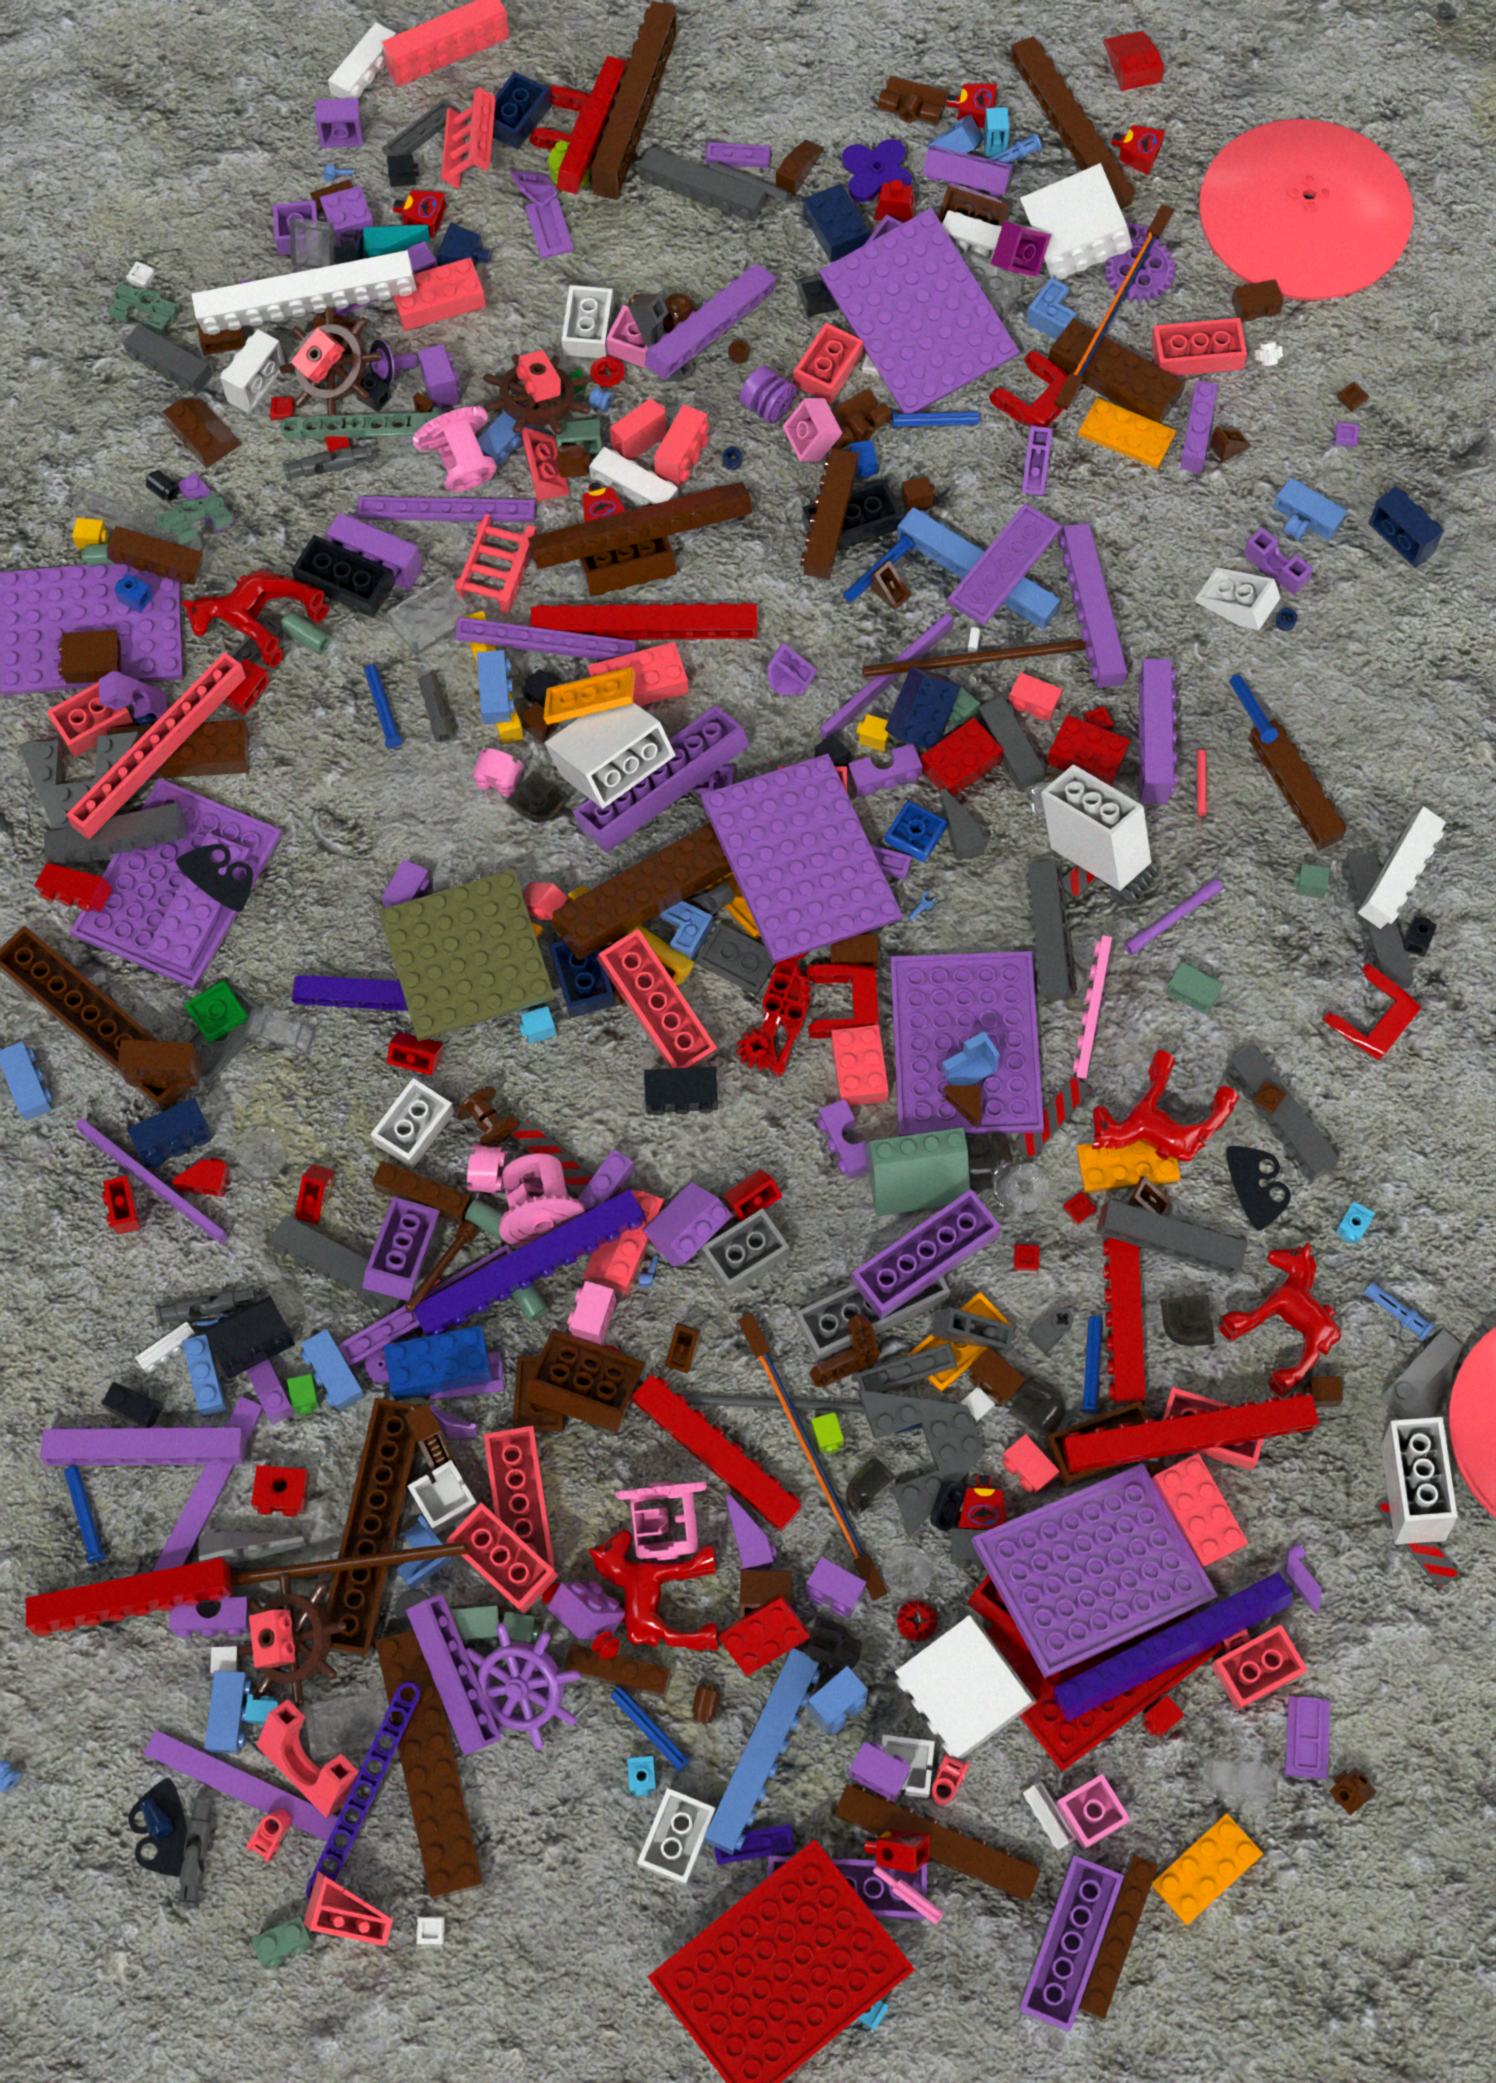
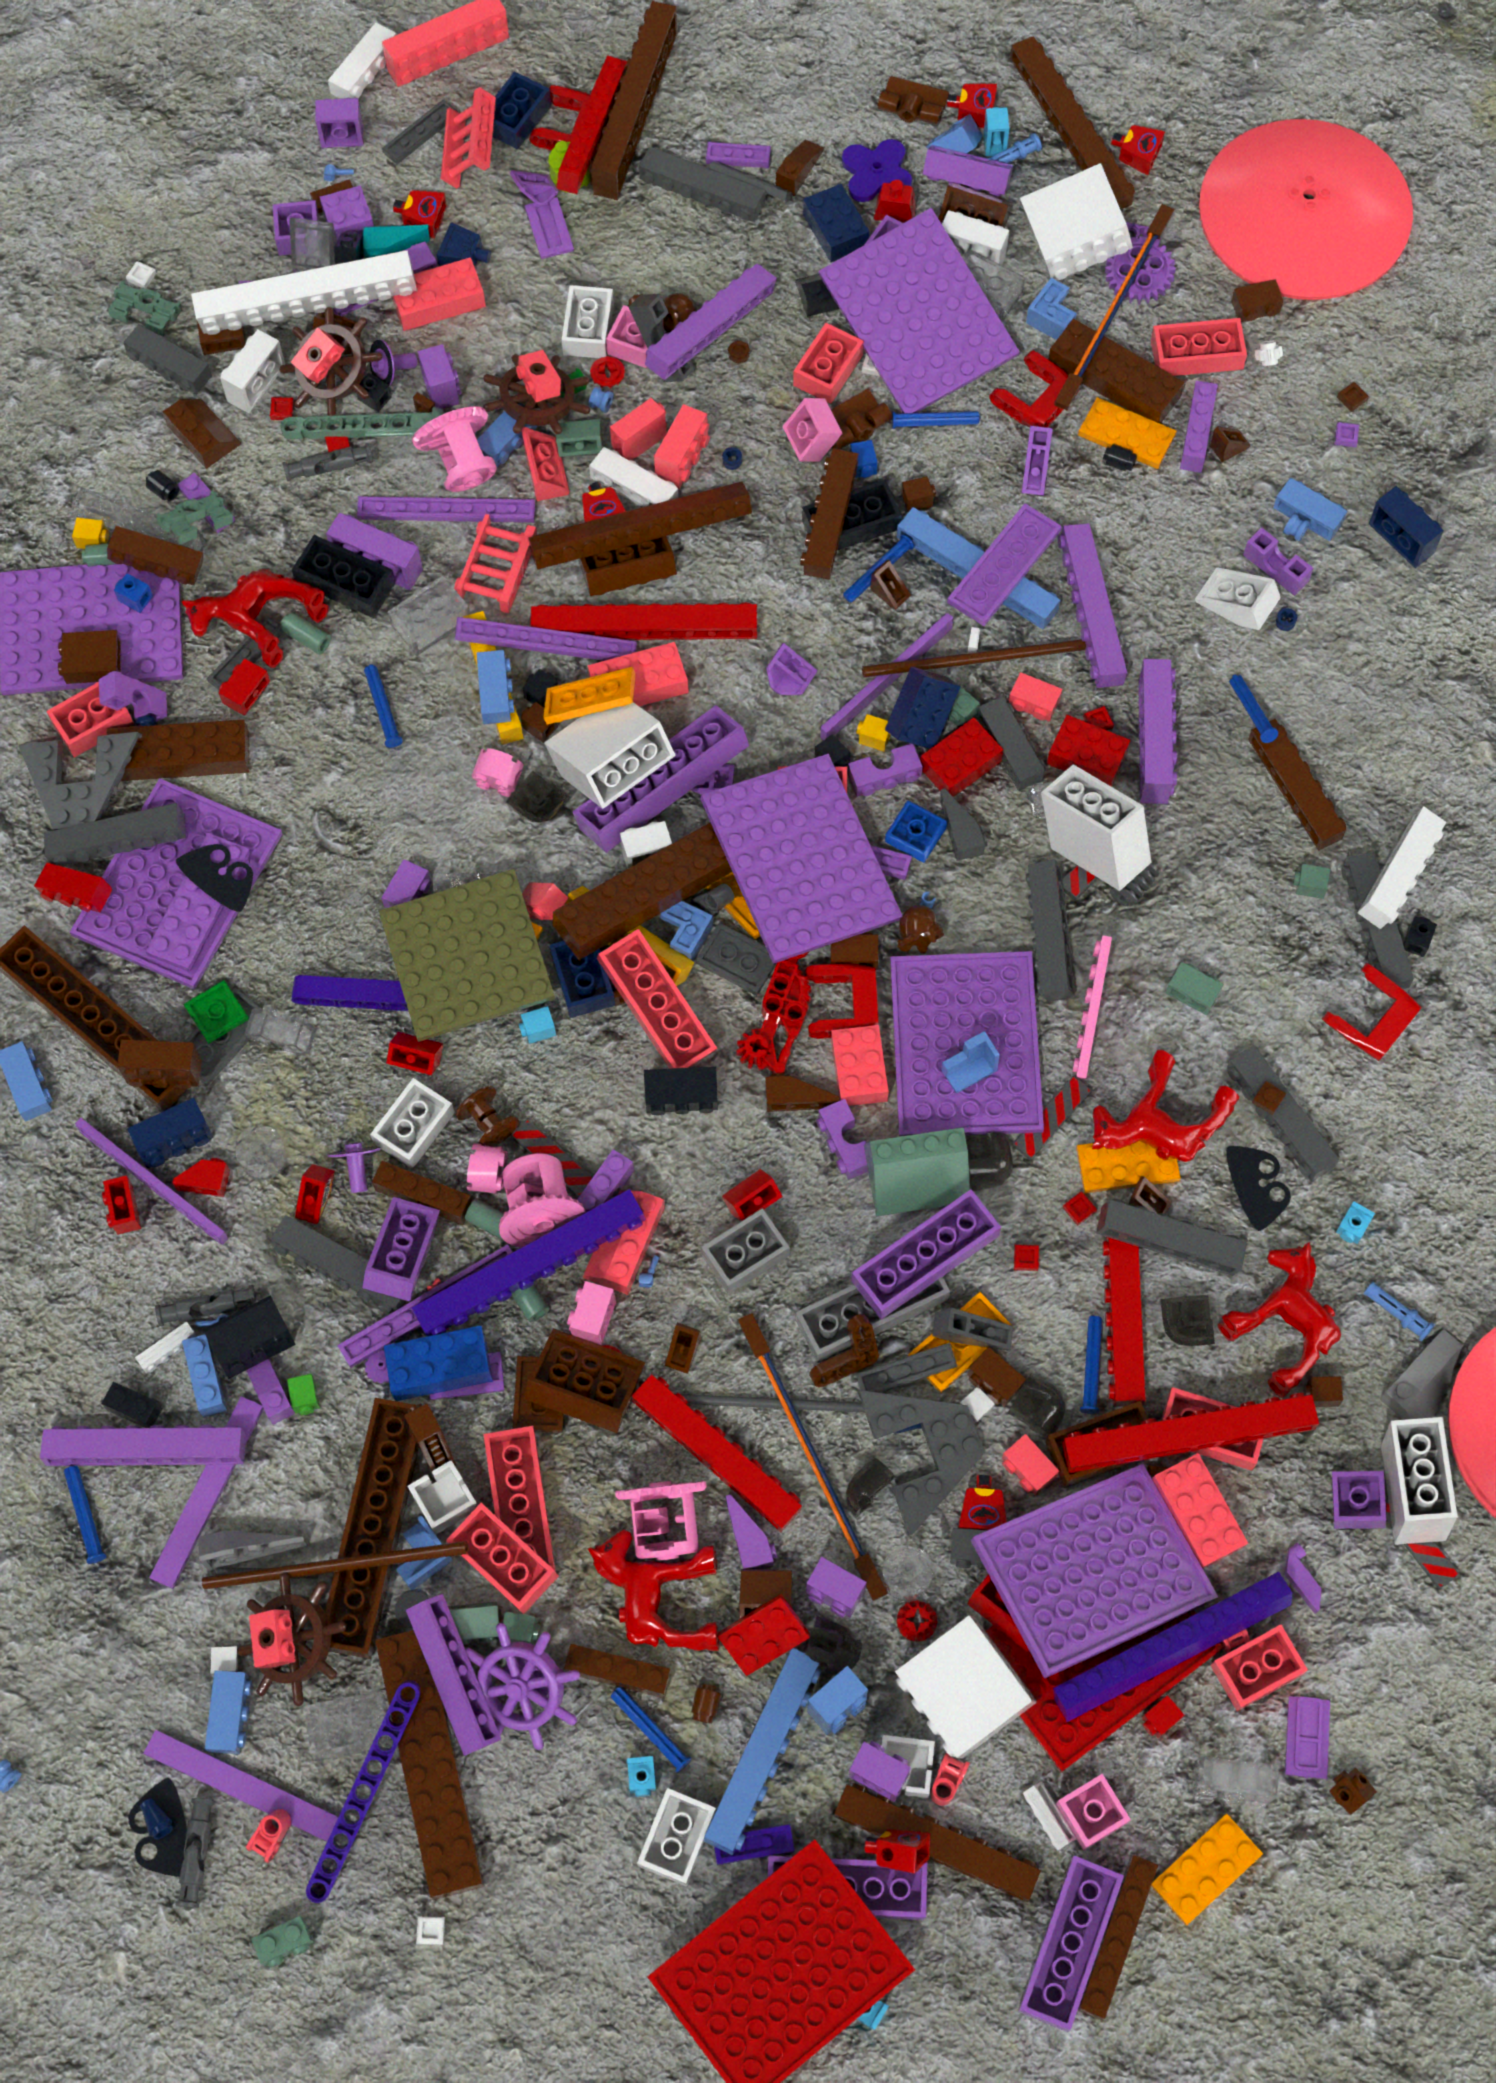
(128, 1597): red brick -> none
(156, 746): coral brick -> none
(231, 1619): medium lavender arch -> none
(258, 1710): medium azure brick -> none
(280, 1742): coral arch -> none
(290, 1501): red brick -> none
(331, 1370): medium blue brick -> none
(344, 1914): coral wedge -> none
(355, 1163): none -> medium lavender piece
(402, 170): black brick -> none
(435, 706): dark grey axle -> none
(454, 1427): medium lavender slope -> none
(465, 1234): reddish brown piece -> none
(573, 460): reddish brown brick -> none
(587, 1613): medium lavender brick -> none
(642, 841): none -> white piece
(686, 1224): medium lavender slope -> none
(767, 394): medium lavender wheel -> none
(792, 1094): none -> reddish brown slope
(827, 1433): lime brick -> none
(911, 1896): bright pink axle -> none
(918, 928): none -> reddish brown hair
(948, 1505): black plate -> none
(966, 1101): reddish brown slope -> none
(1020, 249): magenta brick -> none
(1020, 1186): clear brick -> none
(1048, 1332): dark grey piece -> none
(1120, 457): none -> black brick
(1134, 60): red slope -> none
(1143, 938): medium lavender piece -> none
(1201, 783): coral bar -> none
(1358, 1499): none -> medium lavender brick

